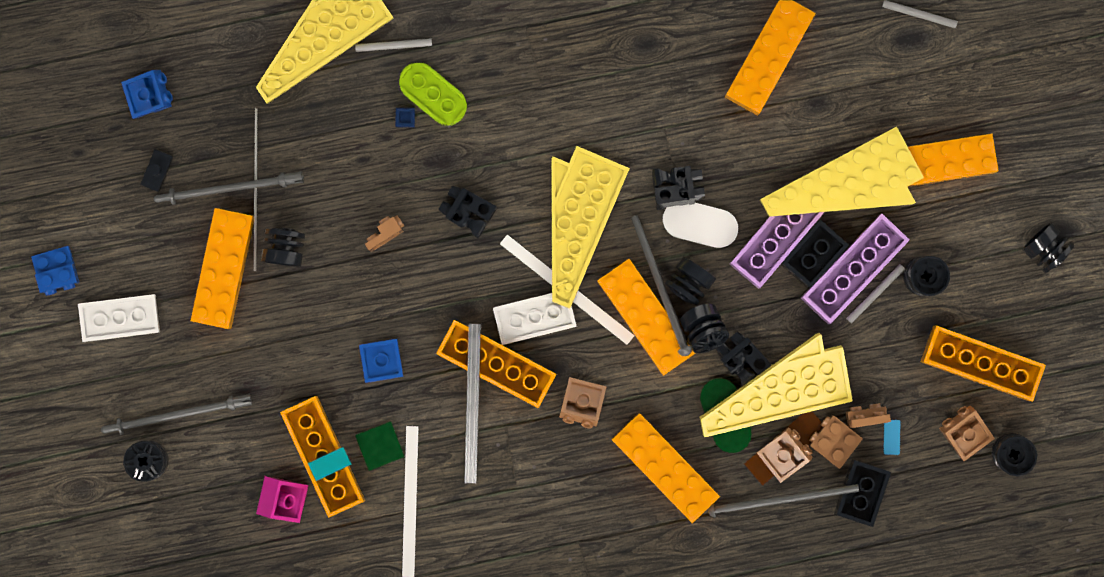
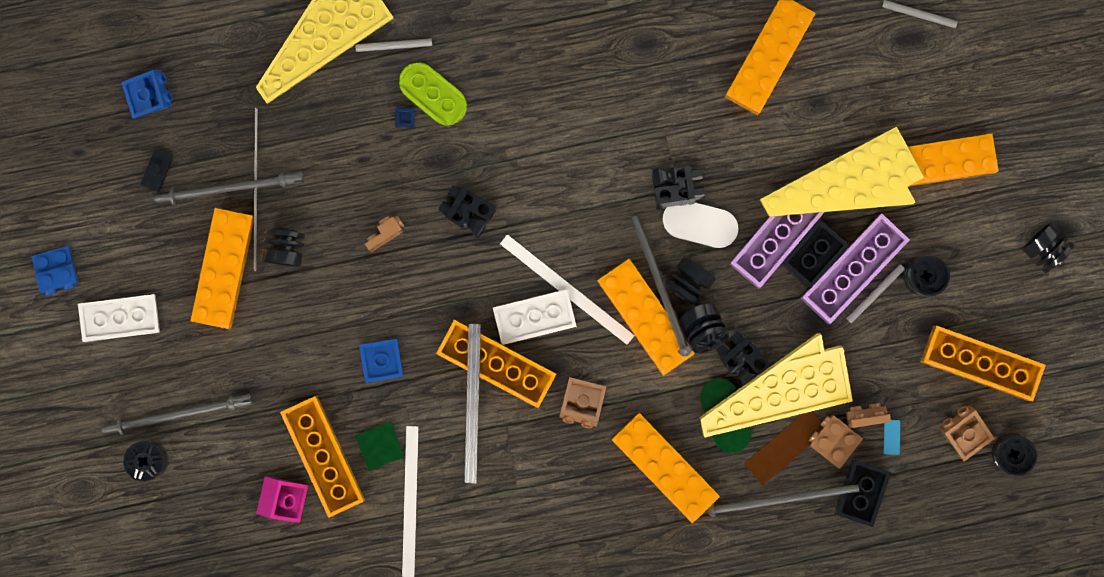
(329, 463): teal tile -> none
(580, 209): light yellow wing -> none
(785, 454): plate -> none

